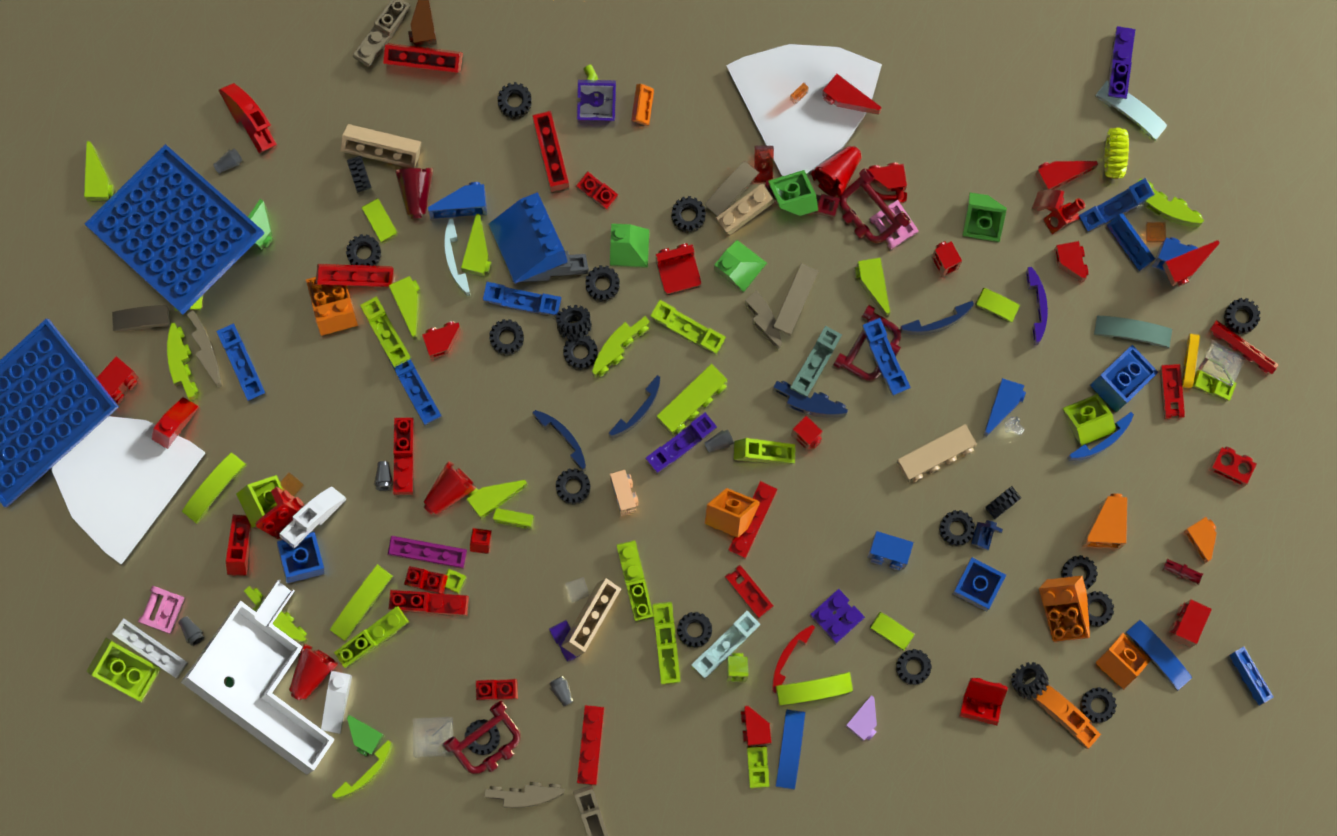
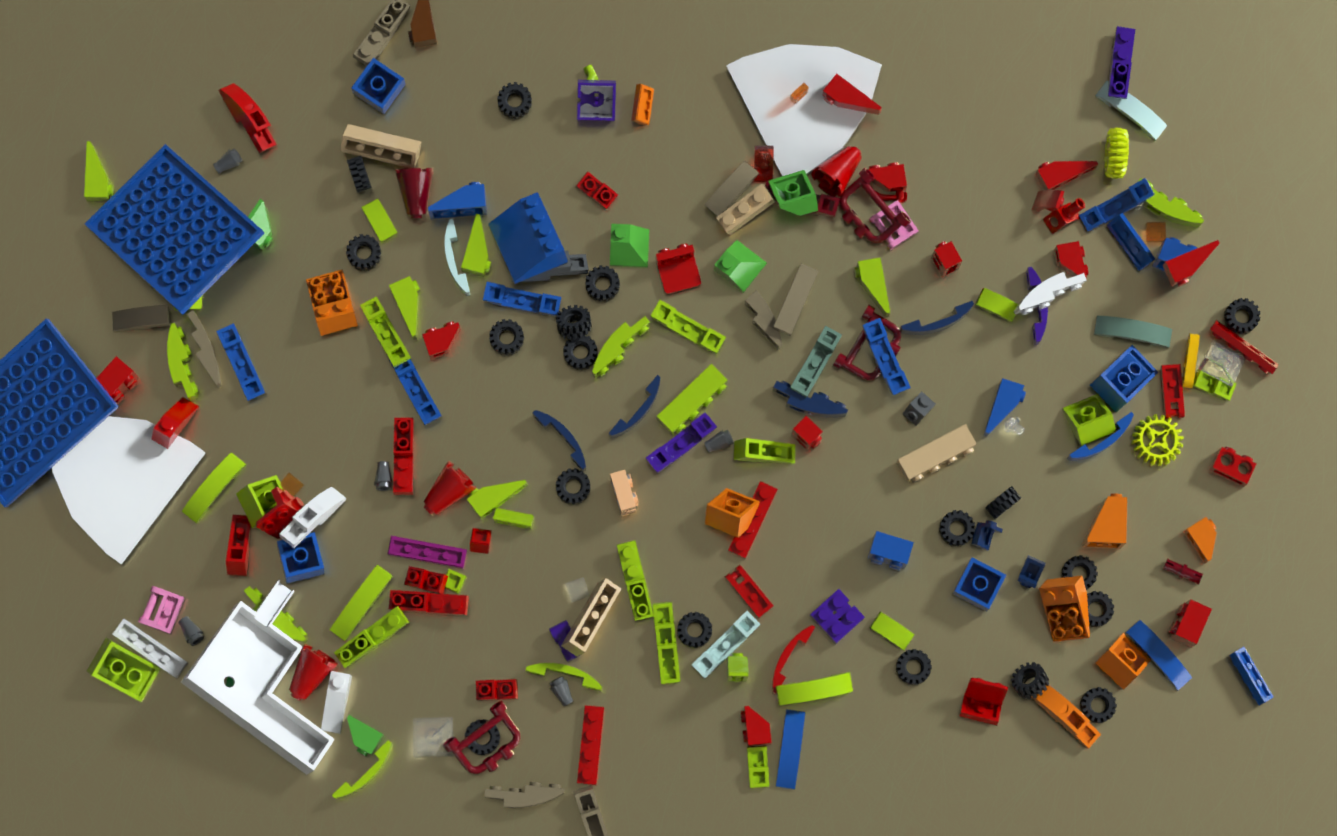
(354, 275): red plate -> none
(378, 86): none -> blue brick
(422, 57): red brick -> none
(541, 668): none -> lime slope
(550, 151): red brick -> none
(688, 203): black tyre -> none
(864, 721): lavender slope -> none
(918, 408): none -> dark grey bracket
(984, 218): bright green slope -> none
(1031, 572): none -> dark blue bracket
(1047, 290): none -> white slope
(1152, 435): none -> neon yellow gear

